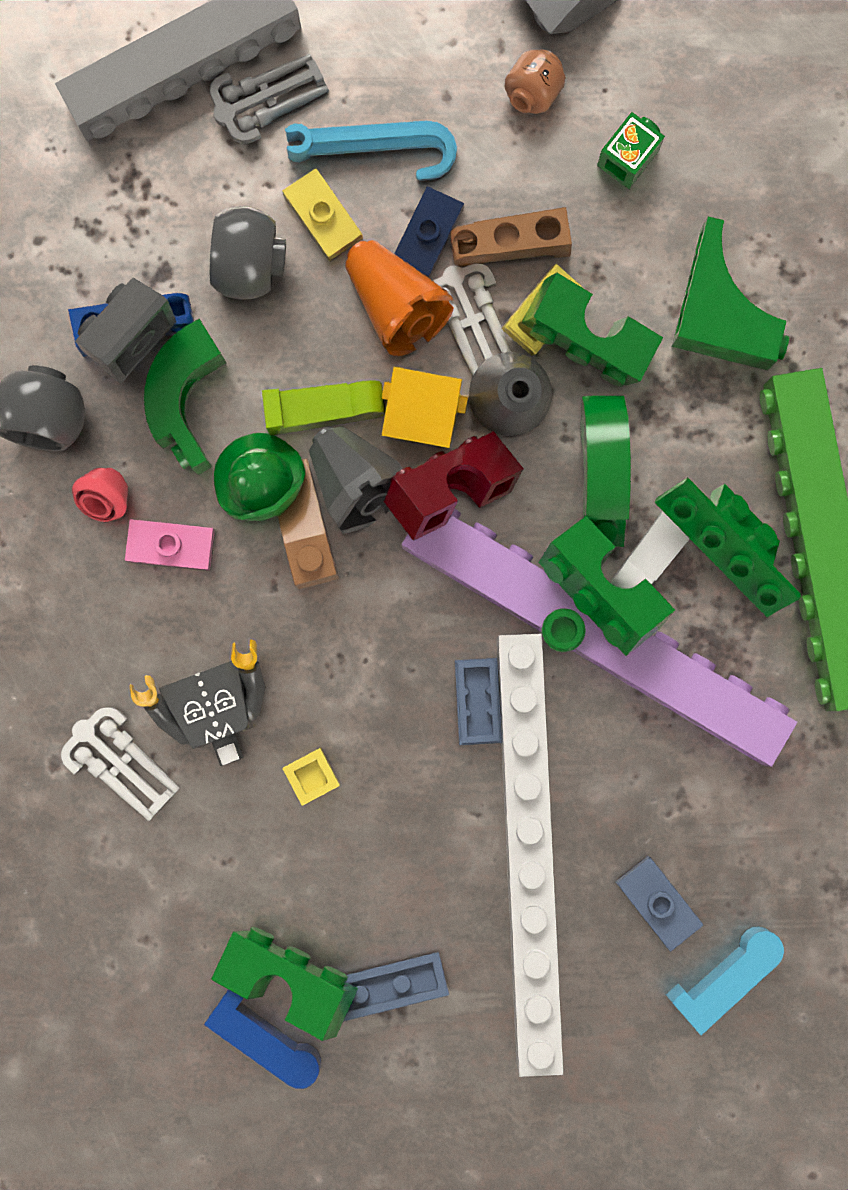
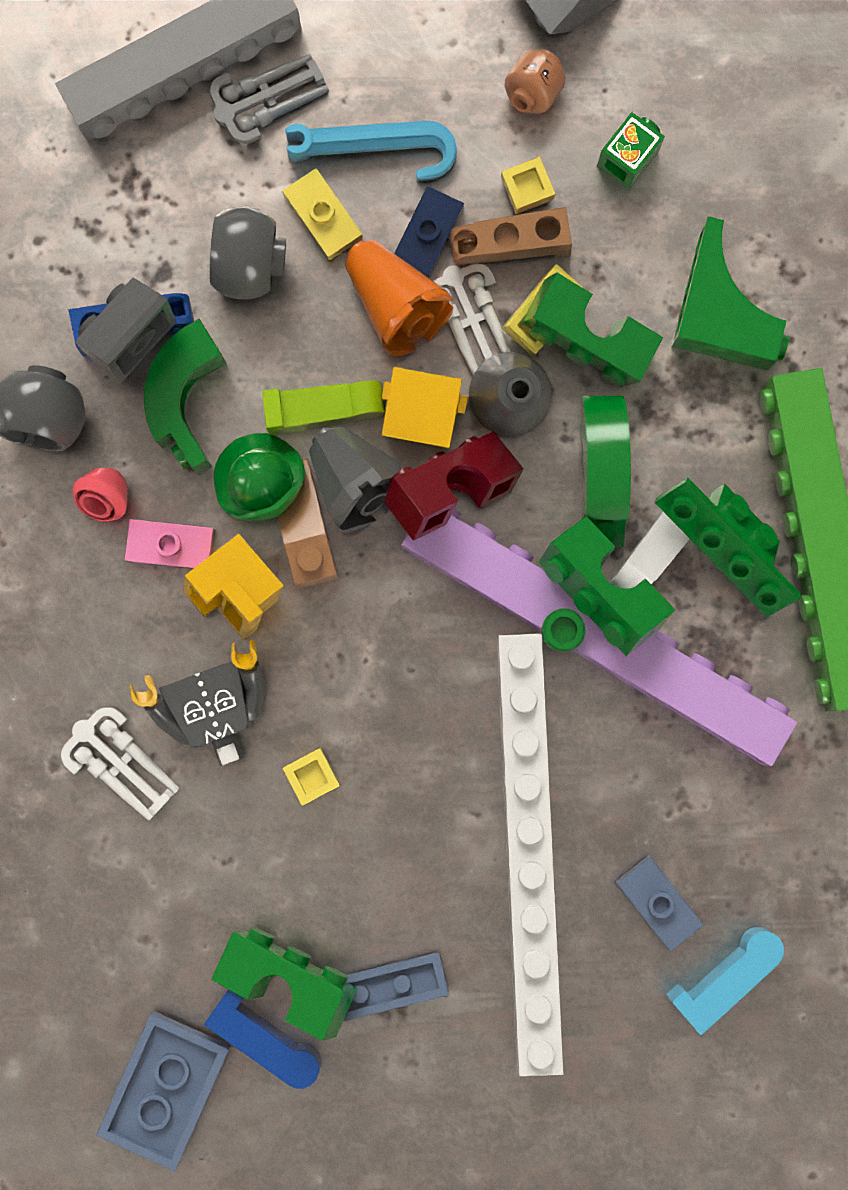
(163, 1090): none -> sand blue plate
(234, 584): none -> yellow plate
(478, 701): sand blue plate -> none
(527, 185): none -> light yellow plate

